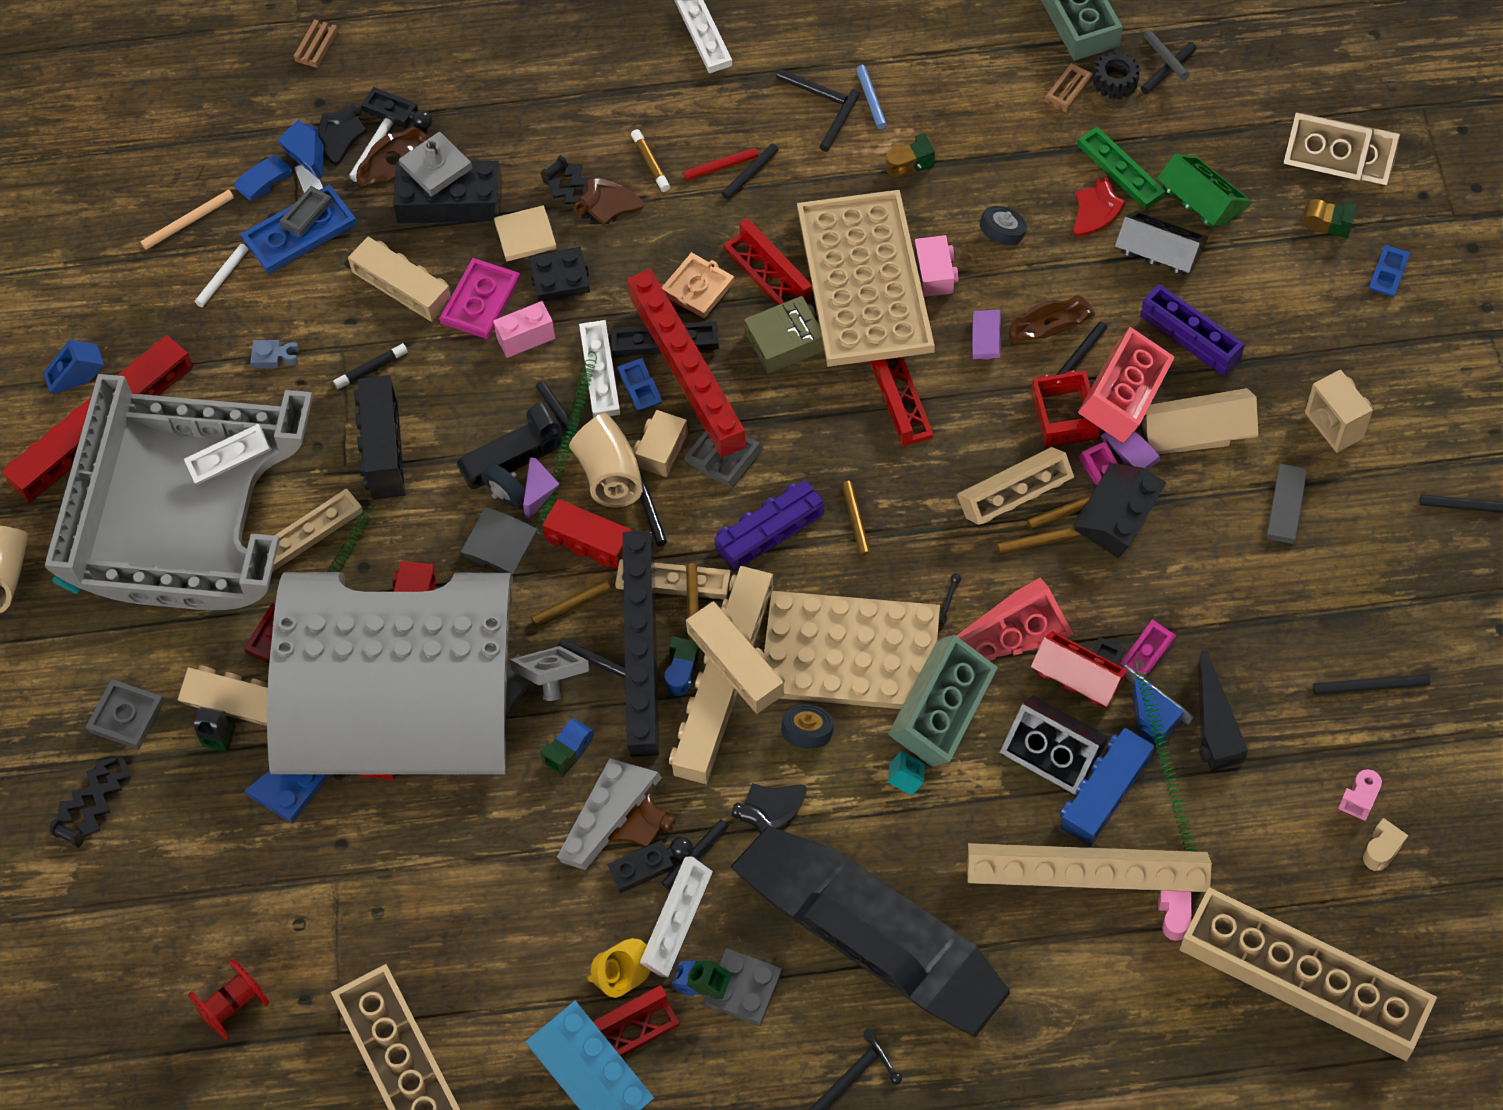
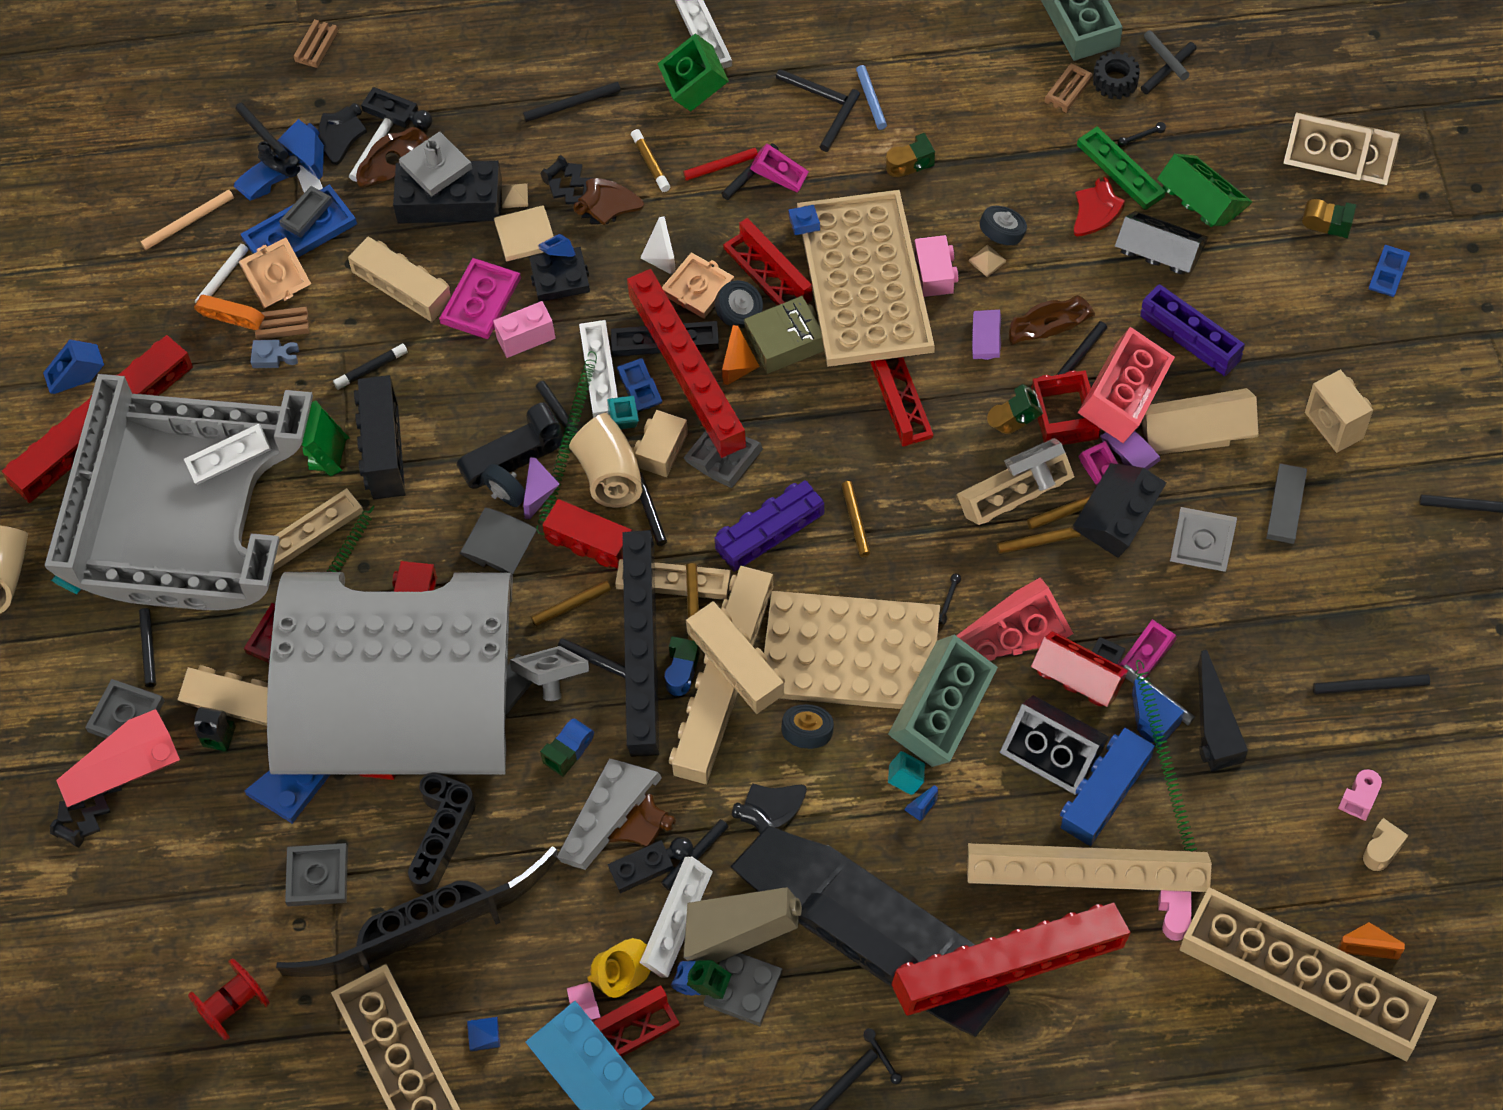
(126, 755): none -> coral wedge
(147, 647): none -> black piece
(229, 312): none -> orange beam
(259, 128): none -> black bar
(274, 272): none -> light nougat plate
(282, 319): none -> medium nougat tile
(283, 166): none -> black piece
(316, 874): none -> dark grey plate
(323, 441): none -> green slope
(377, 943): none -> black piece
(436, 836): none -> black beam
(483, 1034): none -> blue slope
(514, 195): none -> tan slope
(557, 246): none -> blue slope
(571, 101): none -> black bar
(584, 996): none -> bright pink leg
(623, 411): none -> teal slope
(659, 248): none -> white slope
(693, 72): none -> green brick
(736, 302): none -> black wheel
(738, 358): none -> orange slope
(738, 922): none -> dark tan slope
(779, 168): none -> dark pink slope
(804, 219): none -> blue plate
(923, 804): none -> blue slope
(987, 260): none -> tan slope
(1009, 958): none -> red brick
(1016, 411): none -> leg
(1036, 461): none -> light grey tile
(1160, 128): none -> black hinge
(1203, 539): none -> light grey tile
(1371, 942): none -> orange slope

